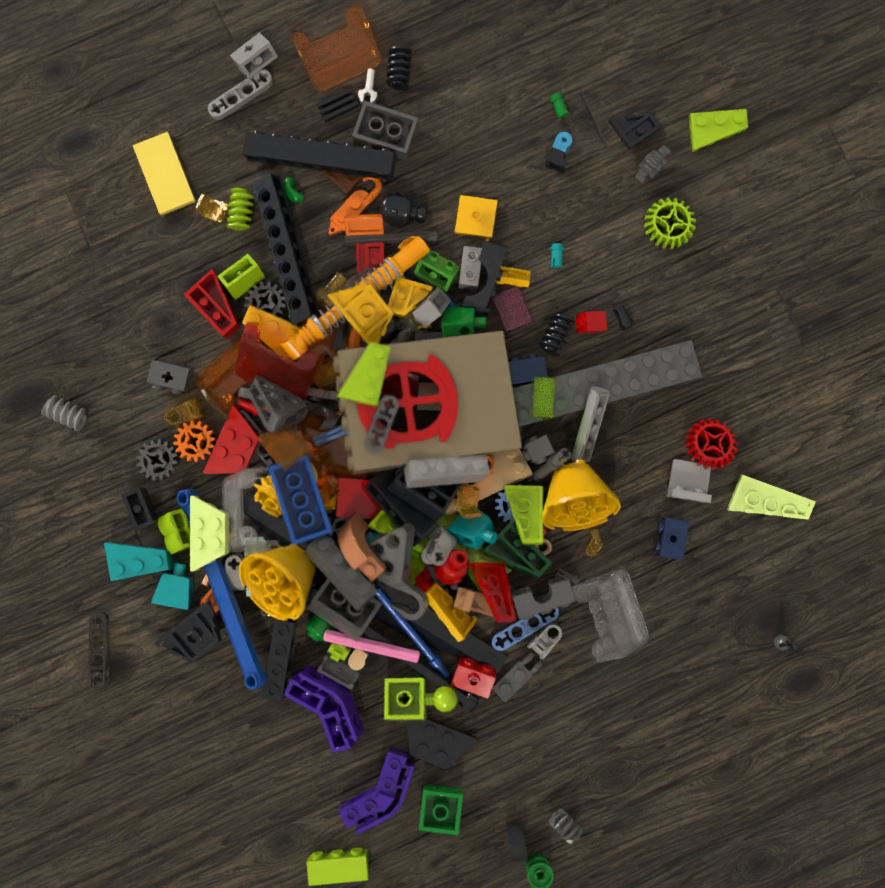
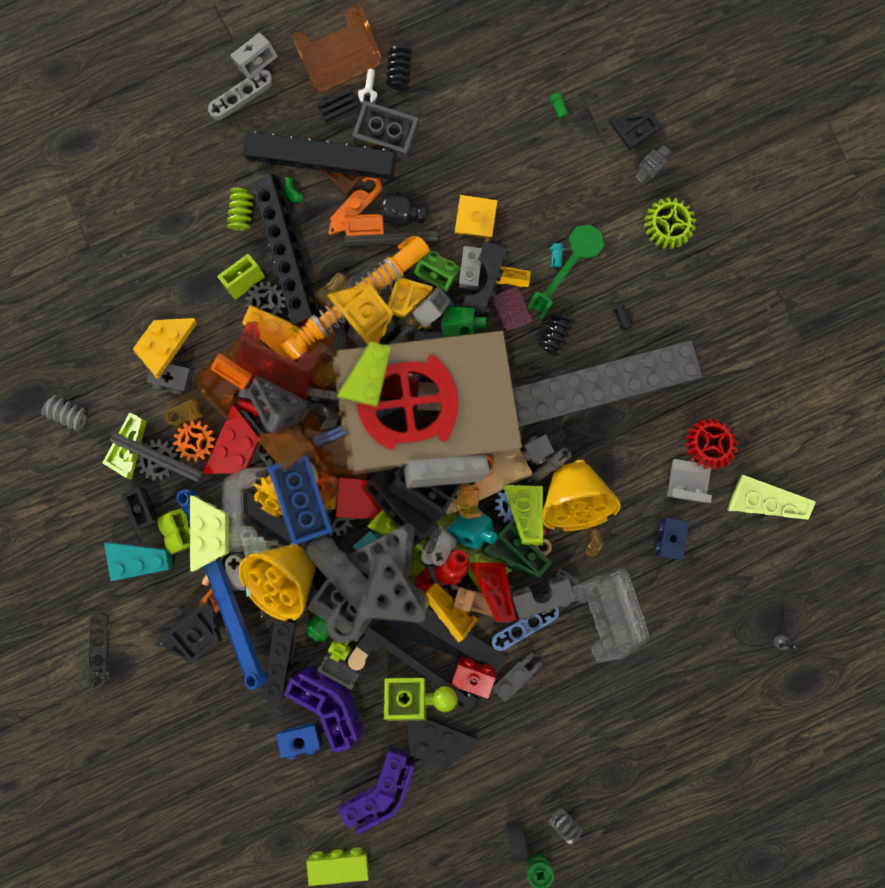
(121, 459): none -> lime wing
(156, 457): none -> dark grey axle
(162, 343): none -> yellow wing
(164, 173): light yellow tile -> none
(175, 589): teal torso -> none
(211, 208): clear yellow bracket -> none
(214, 304): red wedge -> none
(231, 371): none -> orange tile
(307, 732): none -> blue brick
(354, 340): orange cone -> none
(355, 549): nougat arch -> none
(369, 255): red plate -> none
(370, 436): dark grey beam -> none
(372, 646): bright pink axle -> none
(392, 607): none -> dark grey piece
(433, 660): blue bar -> none
(441, 809): green brick -> none
(525, 370): dark blue brick -> none
(542, 398): clear neon green brick -> none
(544, 640): light grey piece -> none
(560, 147): leg -> none
(584, 243): none -> green piece
(590, 424): light grey brick -> none
(591, 322): red brick -> none
(713, 126): lime wing -> none

